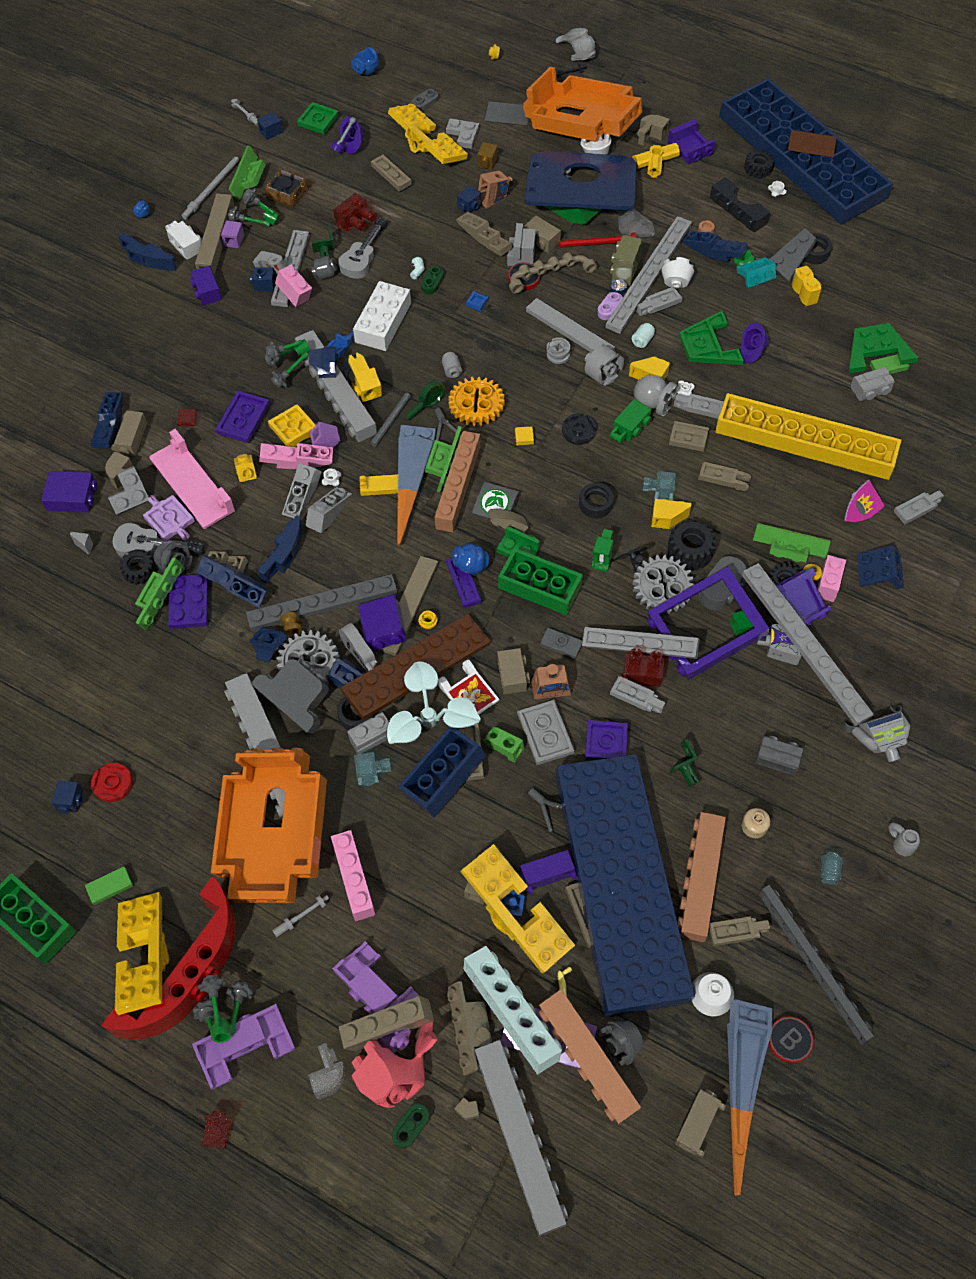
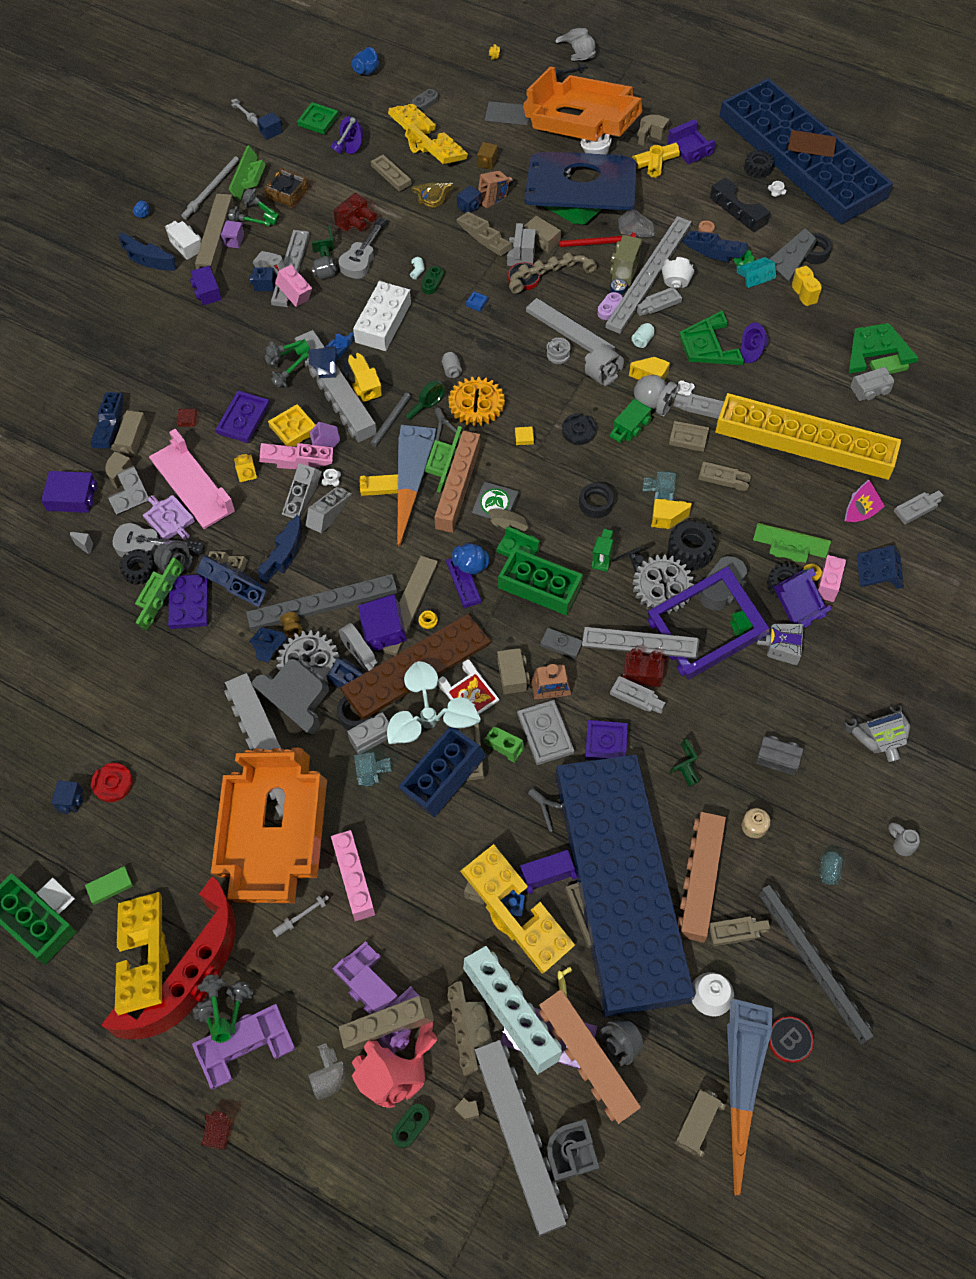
(55, 896): none -> white bracket
(432, 193): none -> clear yellow hat
(465, 130): light grey plate -> none
(571, 1151): none -> dark grey brick
(807, 645): light grey plate -> none

